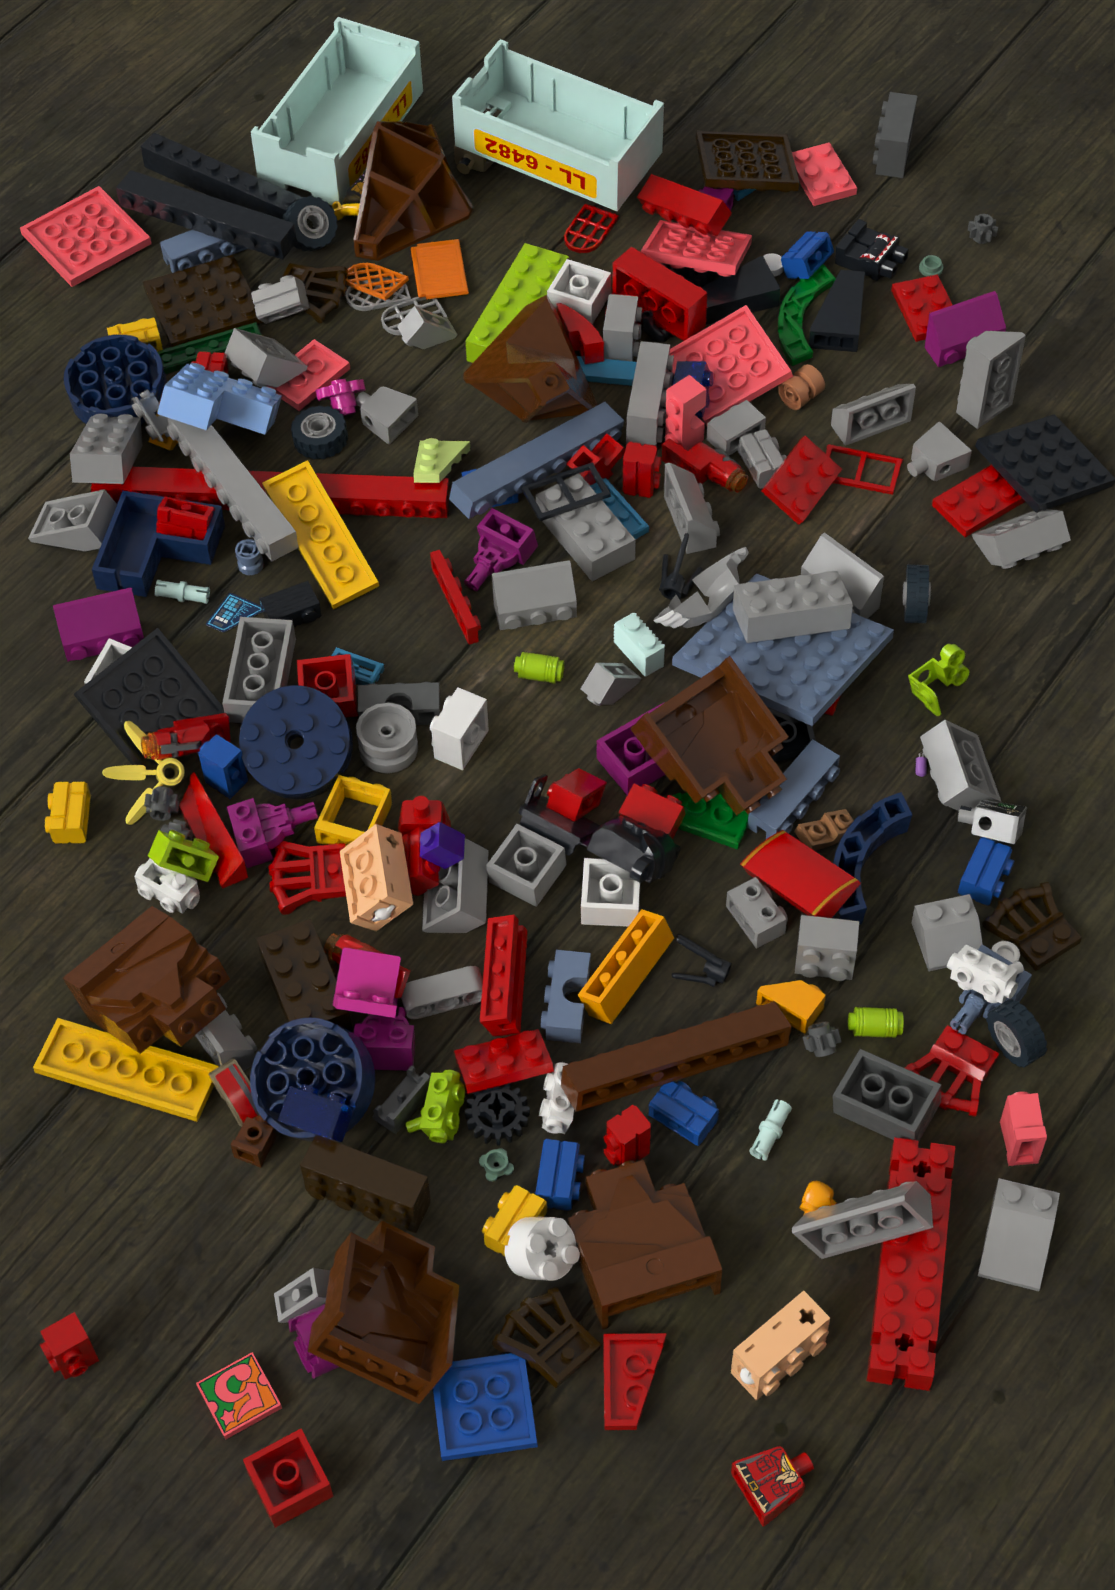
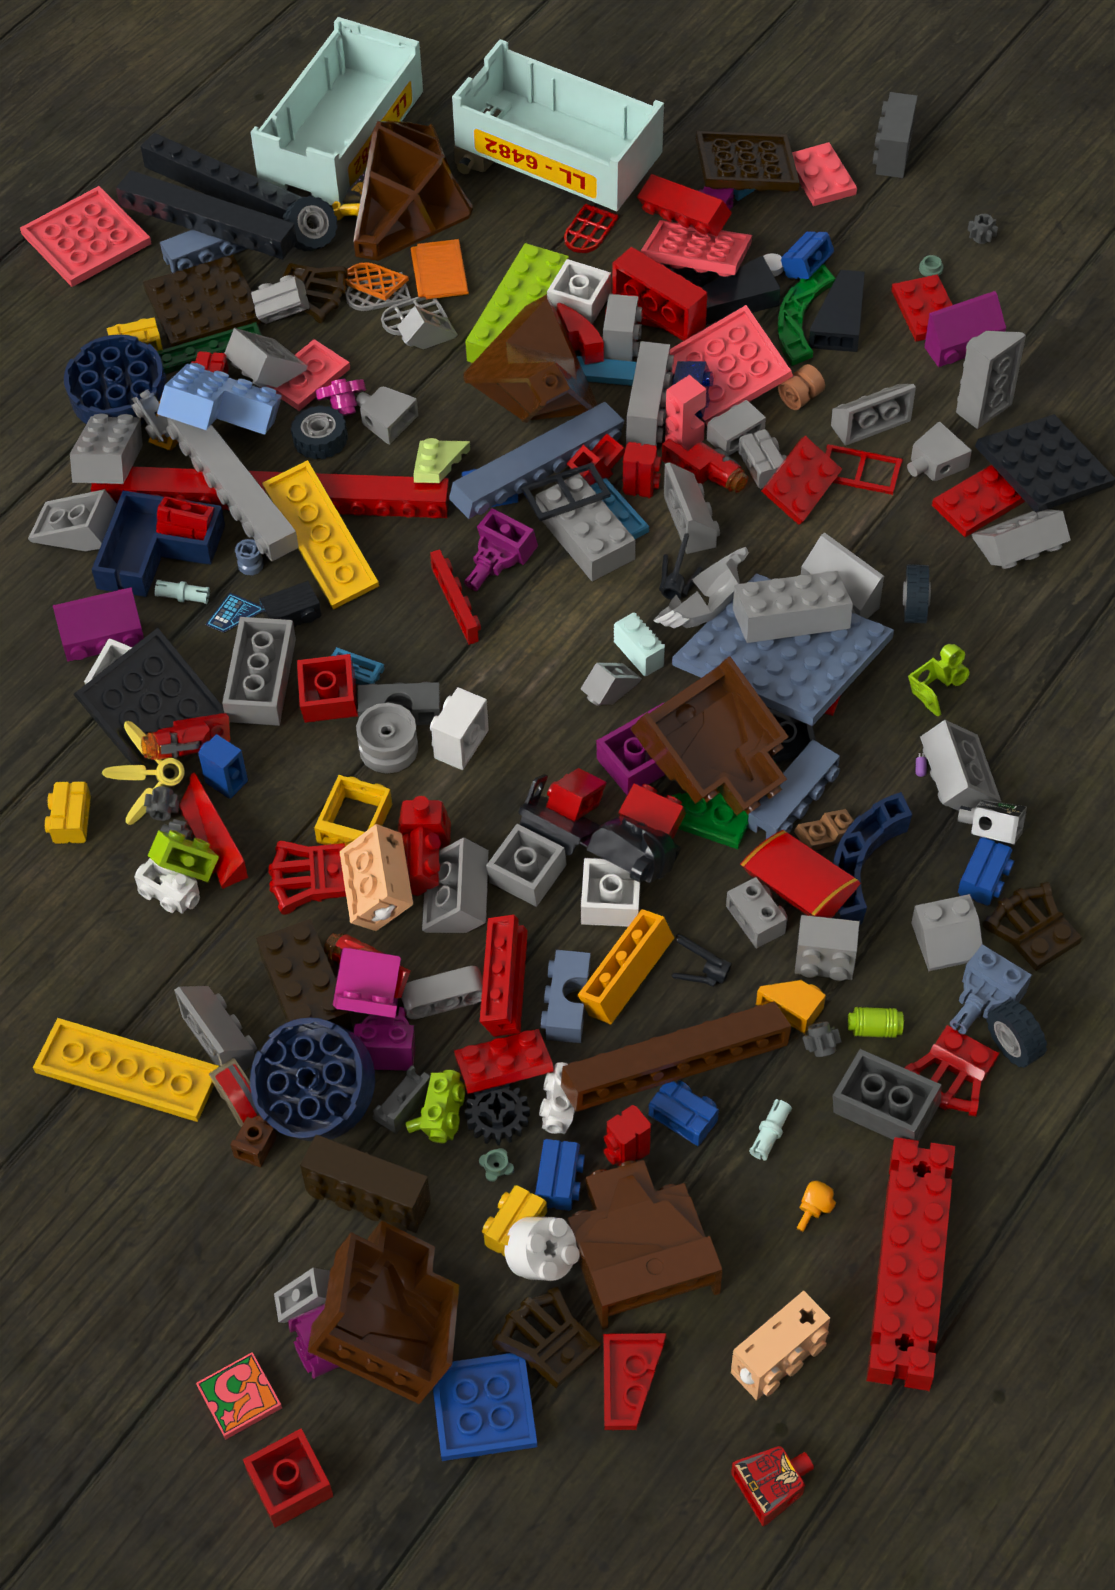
(68, 1347): red brick -> none
(150, 983): reddish brown panel -> none
(264, 827): magenta brick -> none
(278, 720): dark blue brick -> none
(316, 1114): clear blue brick -> none
(442, 845): dark purple brick -> none
(534, 595): light grey slope -> none
(539, 667): lime head -> none
(651, 329): black arm -> none
(866, 1220): light grey slope -> none
(870, 252): black hips -> none
(984, 974): white brick -> none
(1007, 950): white tile -> none
(1018, 1234): light grey slope -> none
(1023, 1129): coral hips -> none

